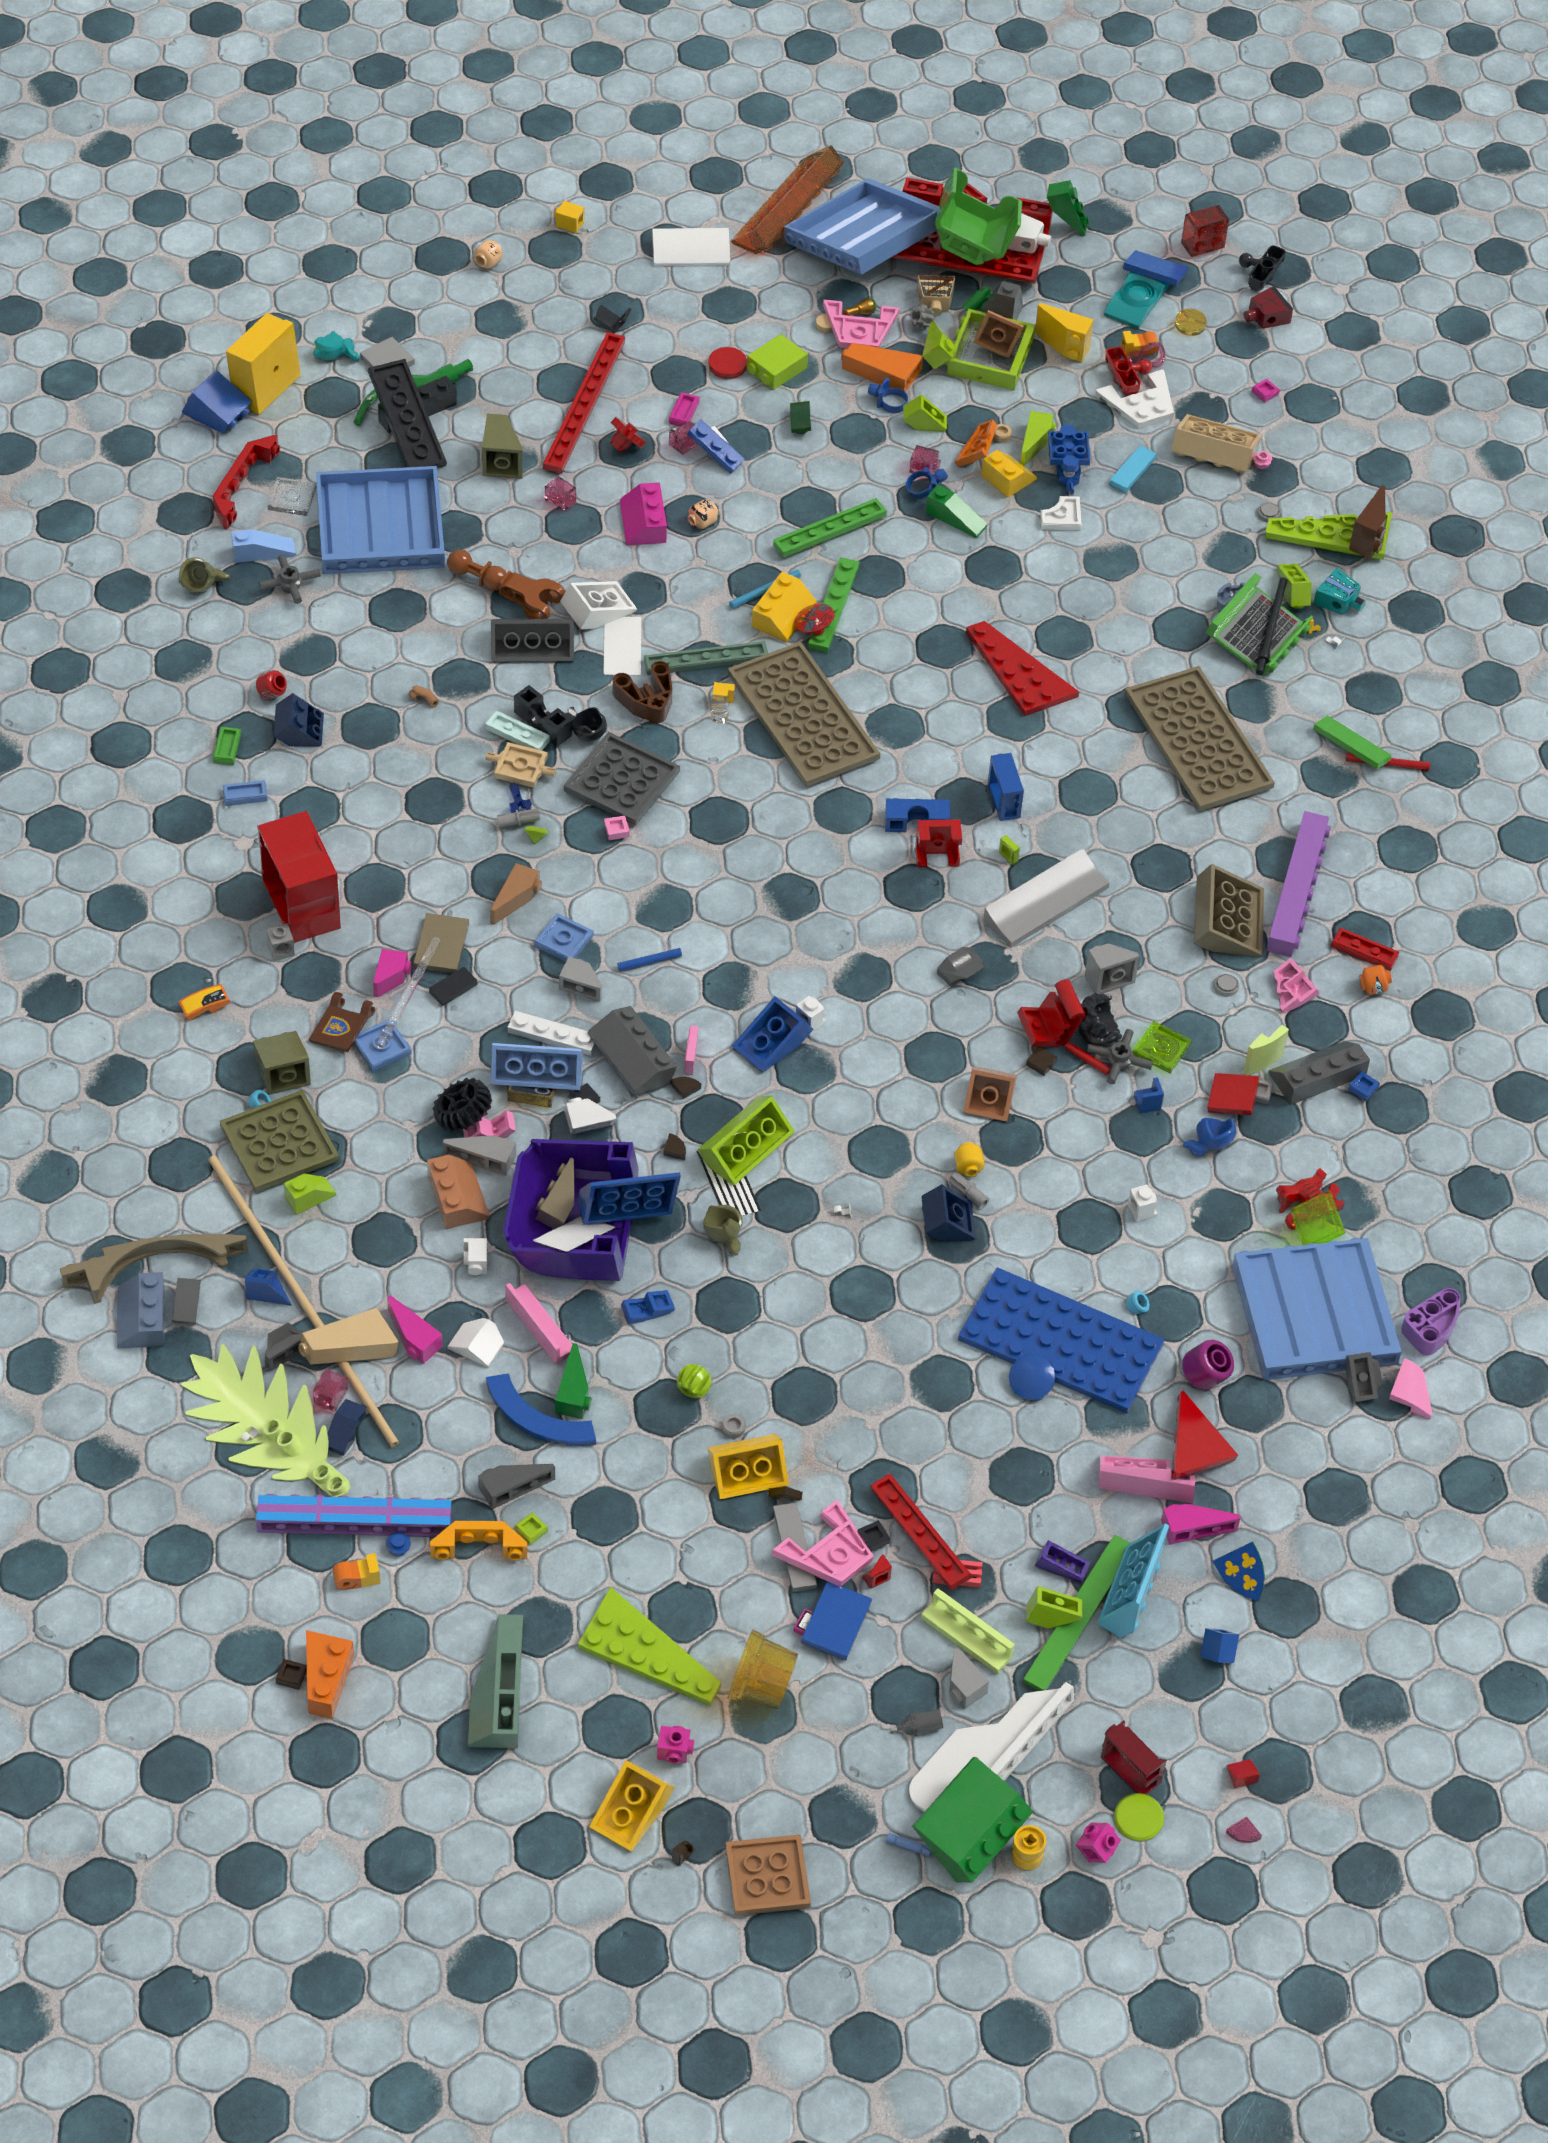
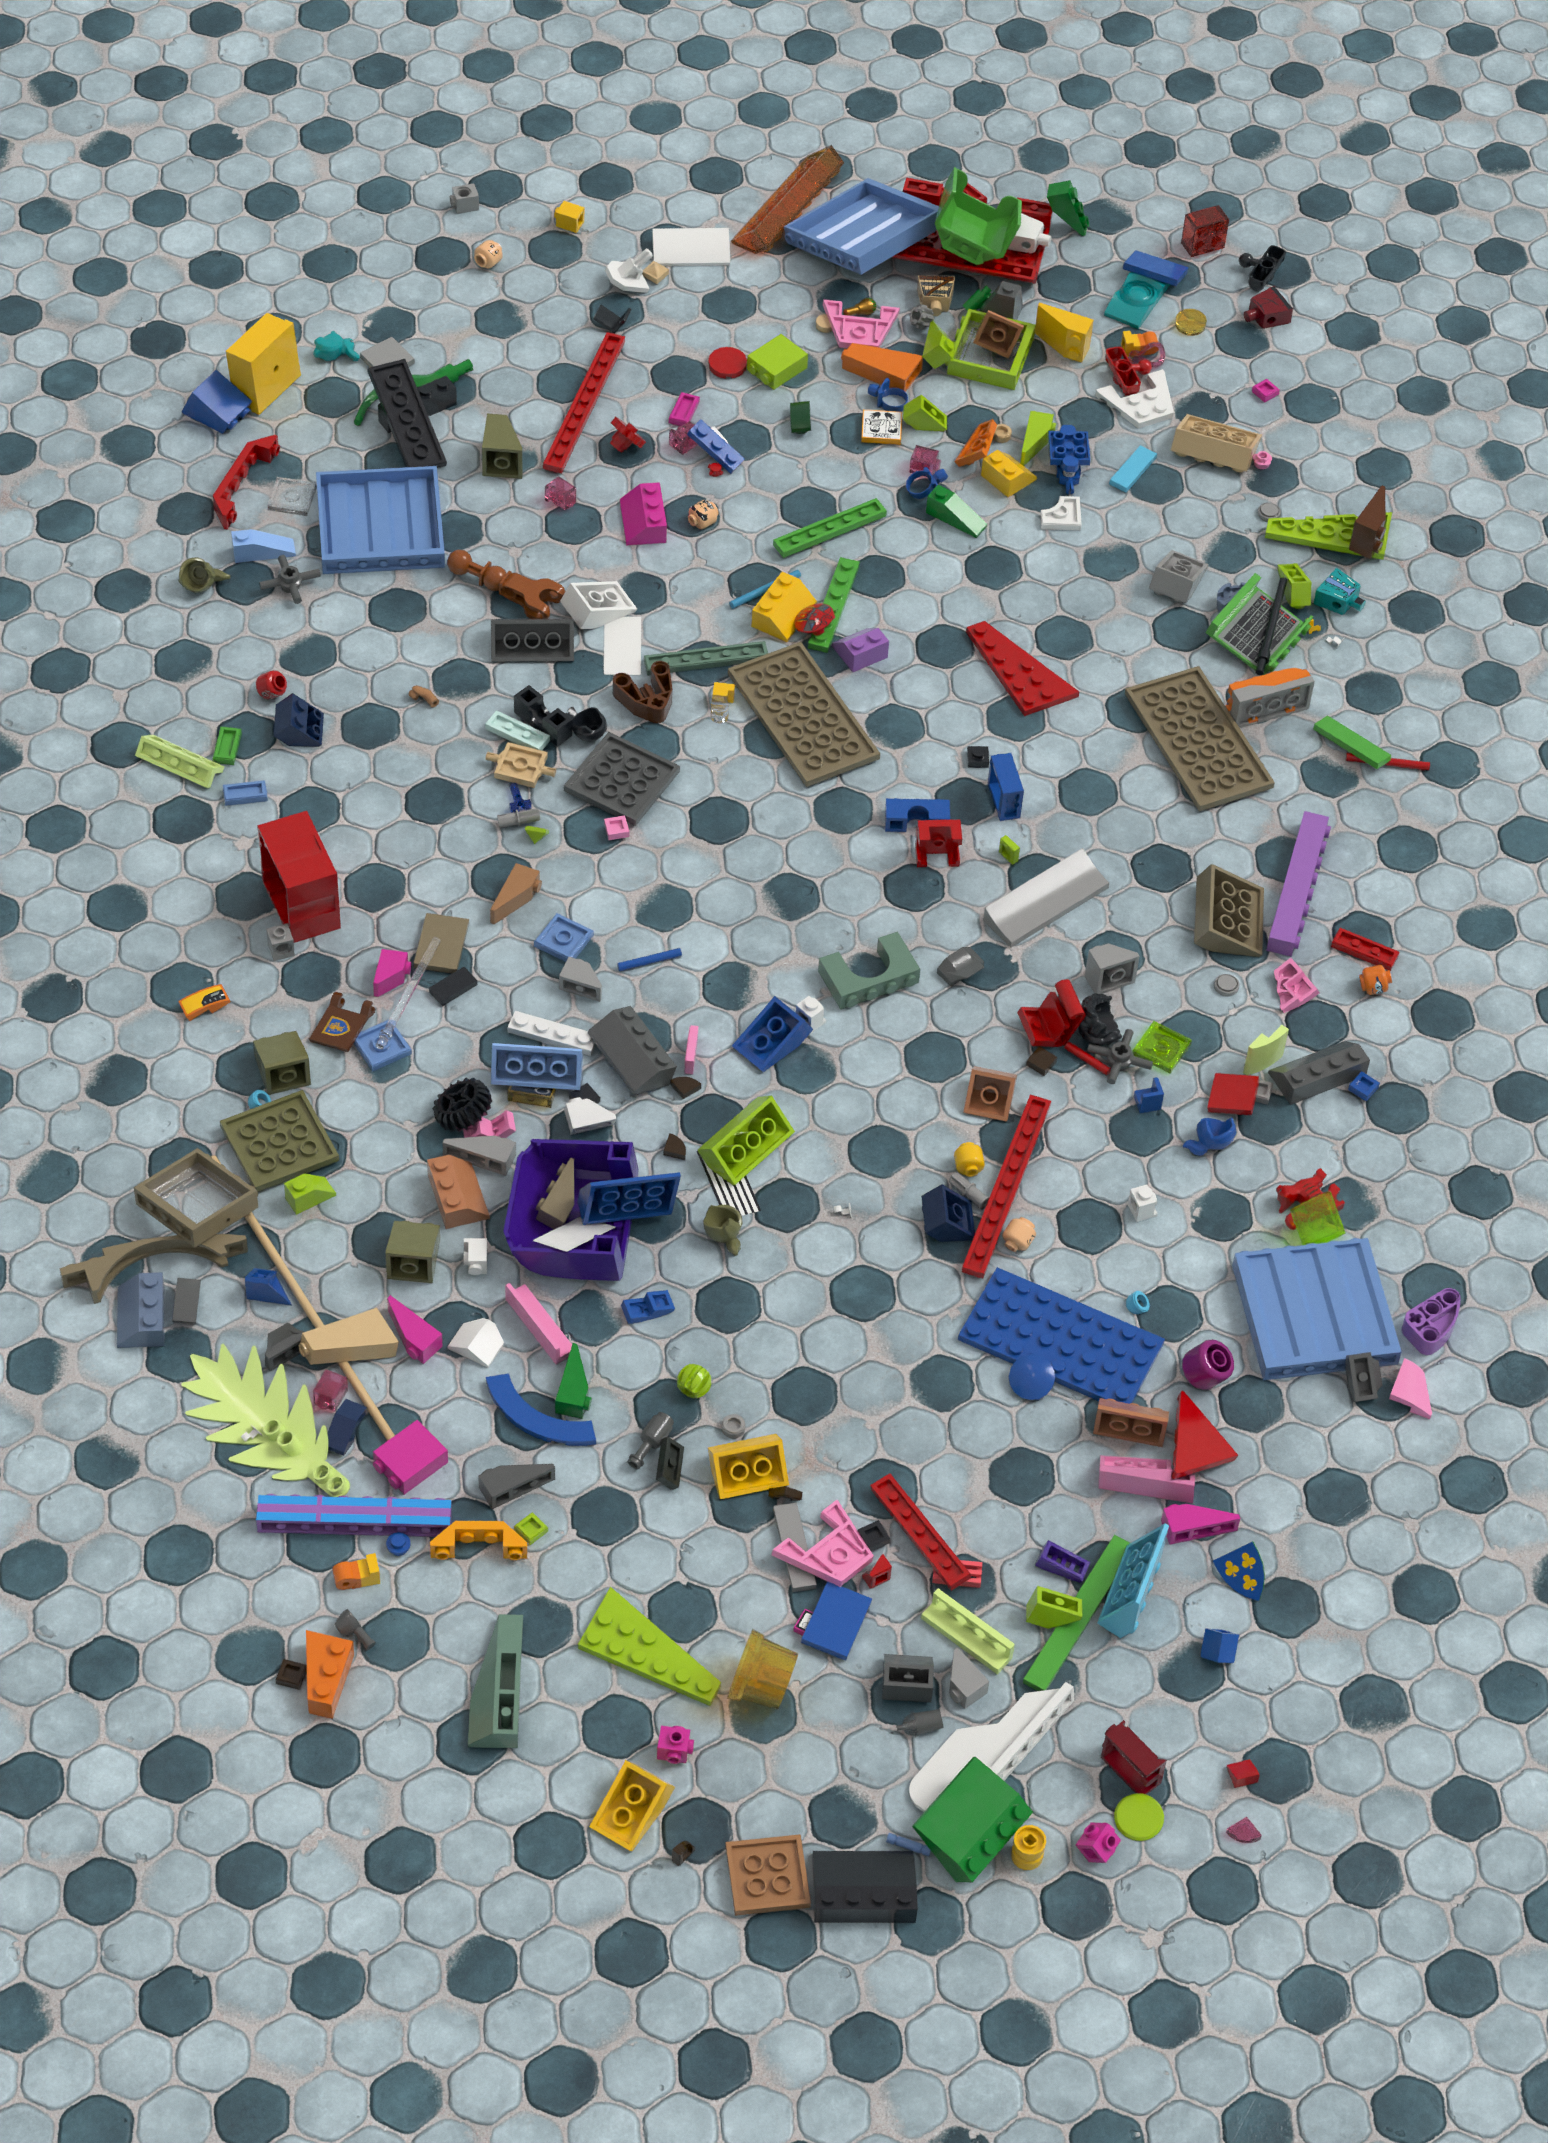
(178, 760): none -> yellowish green fence
(196, 1197): none -> dark tan piece
(348, 1624): none -> dark grey bar
(410, 1457): none -> dark pink brick
(412, 1251): none -> olive slope
(464, 198): none -> light grey brick
(628, 274): none -> white piece
(655, 272): none -> tan tile
(655, 1430): none -> dark grey piece
(670, 1463): none -> pearl dark grey plate
(715, 469): none -> red piece
(852, 989): none -> sand green arch
(862, 648): none -> medium lavender slope
(864, 1887): none -> black slope
(881, 427): none -> tile
(907, 1678): none -> dark grey slope
(978, 756): none -> black plate
(1006, 1187): none -> red plate
(1019, 1234): none -> light nougat head
(1131, 1422): none -> nougat slope
(1177, 576): none -> light grey slope
(1270, 696): none -> light grey piece

